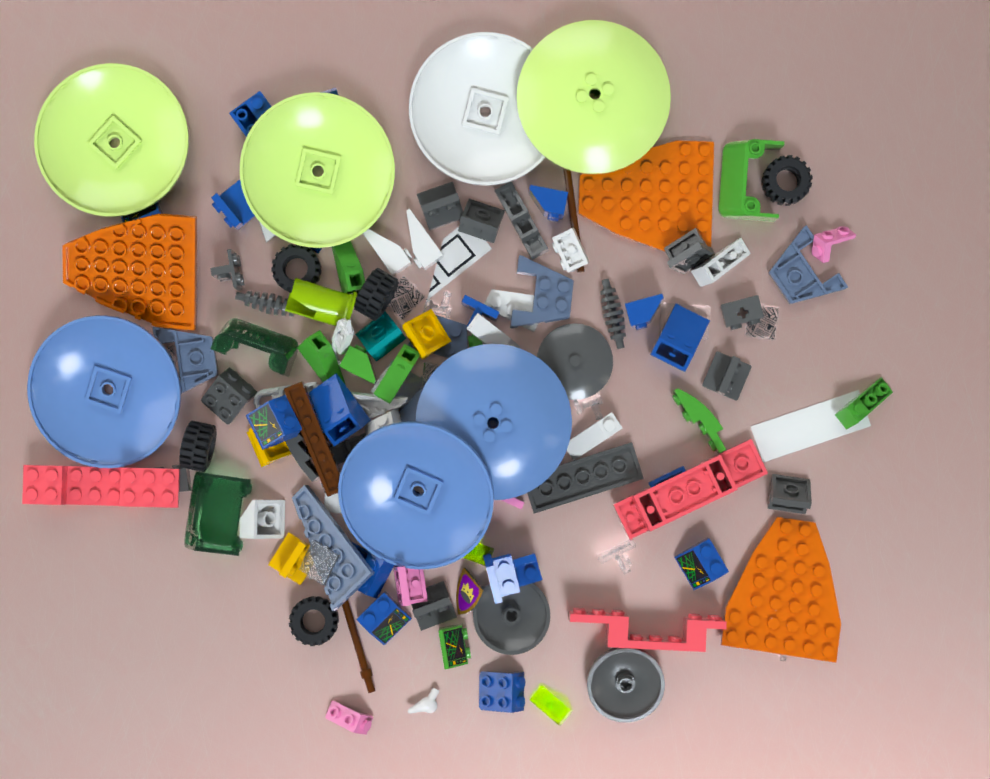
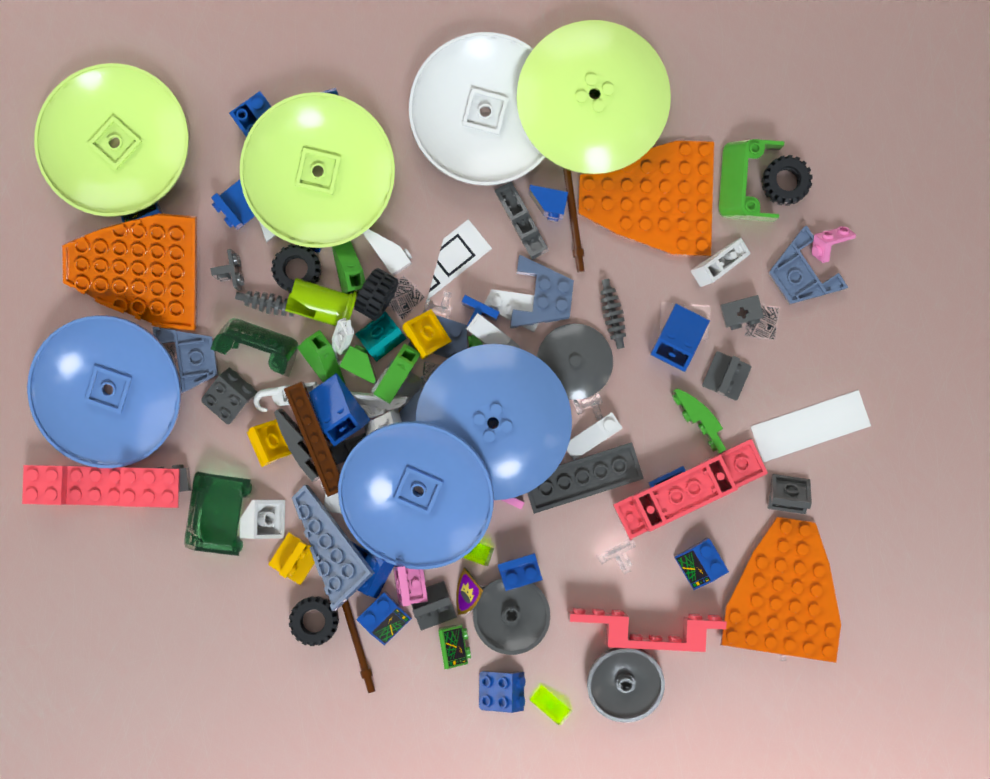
(197, 446): black tyre -> none
(274, 422): slope -> none
(319, 562): clear piece -> none
(348, 718): bright pink bracket -> none
(423, 247): white slope -> none
(427, 704): white animal -> none
(440, 205): dark grey bracket -> none
(481, 220): dark grey bracket -> none
(501, 576): bracket -> none
(570, 250): white bracket -> none
(643, 311): blue slope -> none
(688, 252): dark grey bracket -> none
(863, 403): bright green slope -> none

